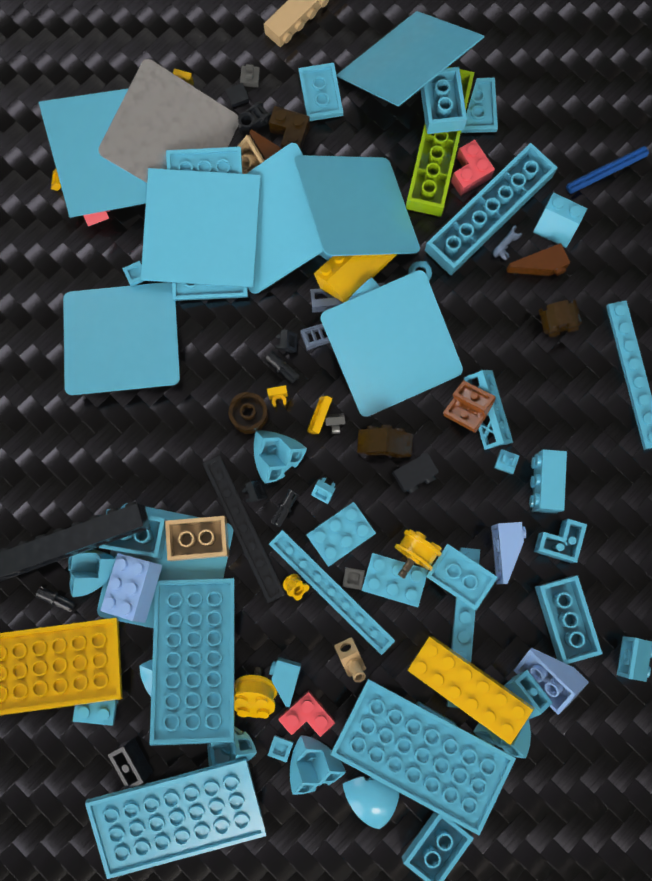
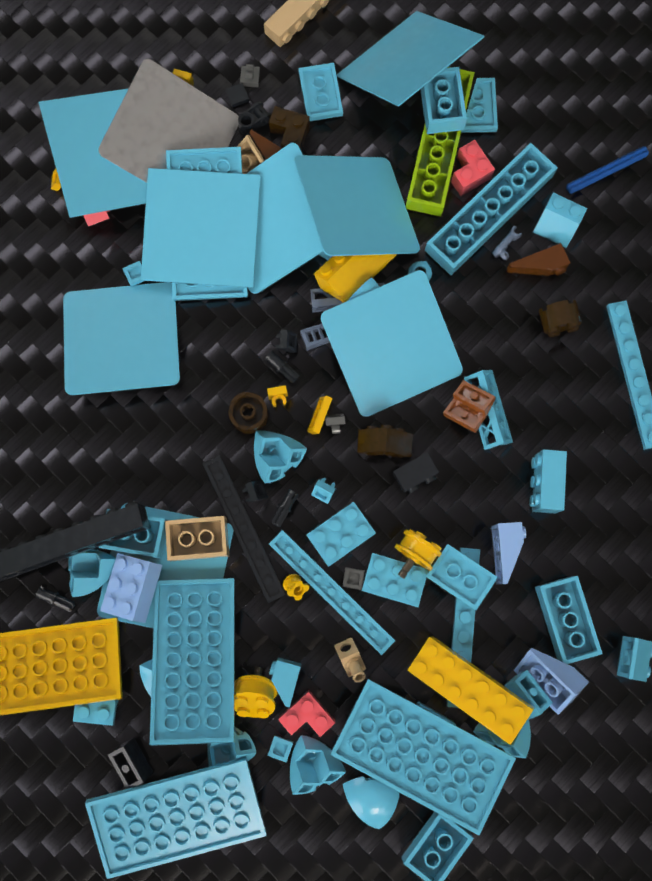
(506, 461): medium azure tile -> none
(565, 545): medium azure brick -> none

